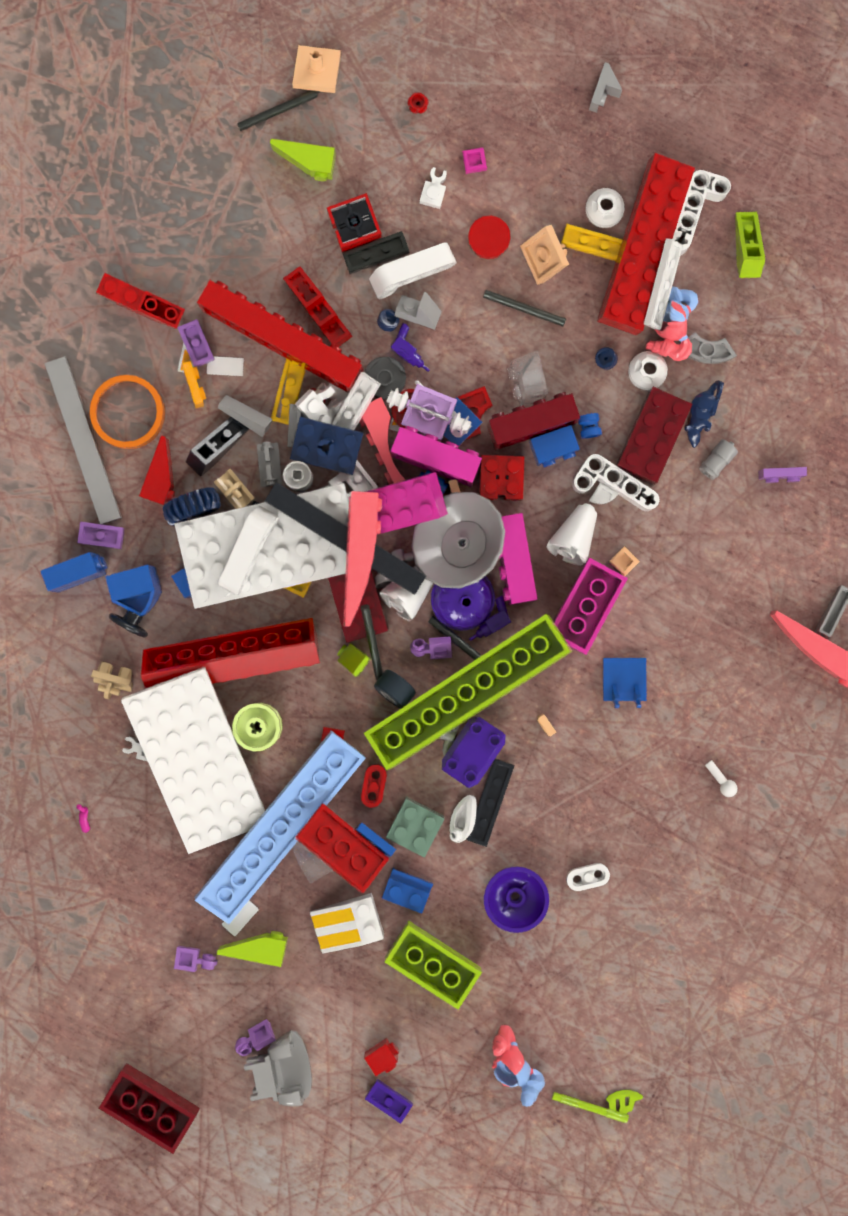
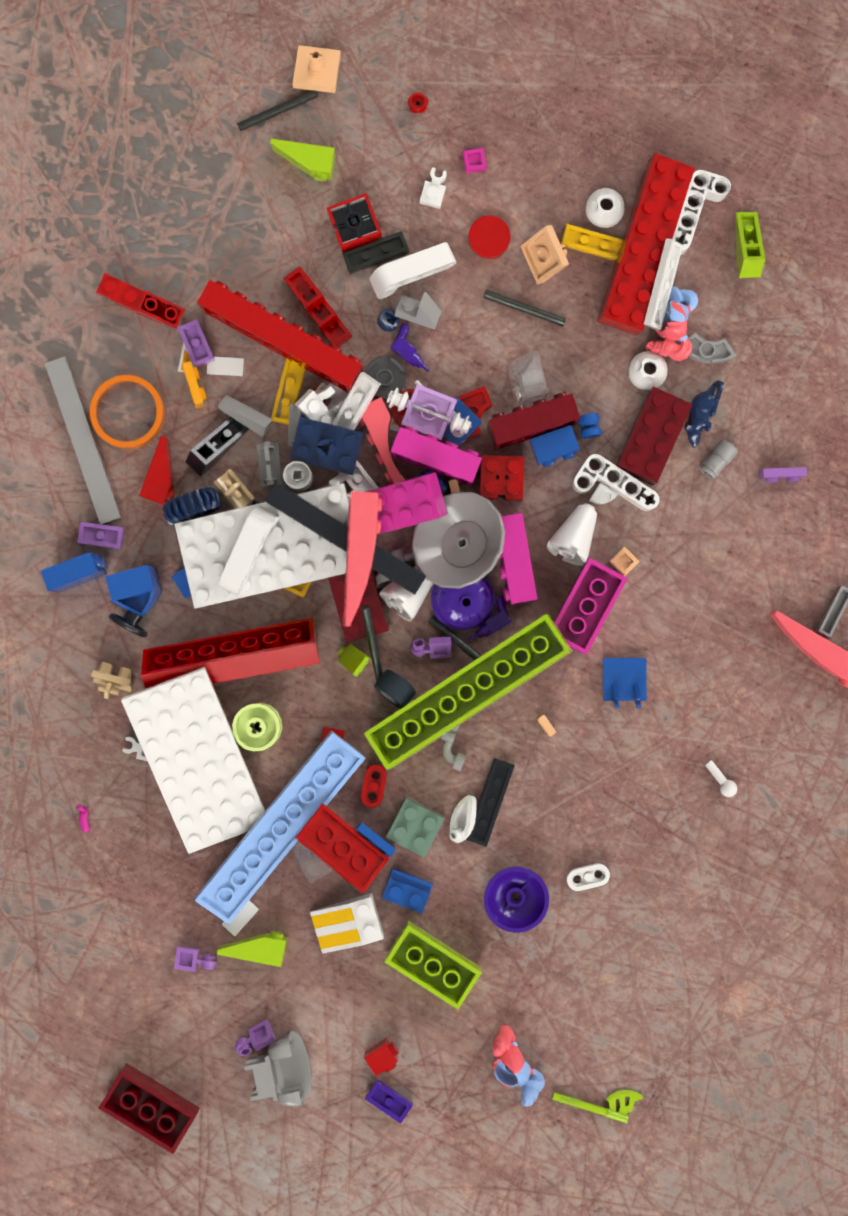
(473, 751): dark purple shield -> none
(606, 85): light grey slope -> none
(606, 358): dark blue tile -> none

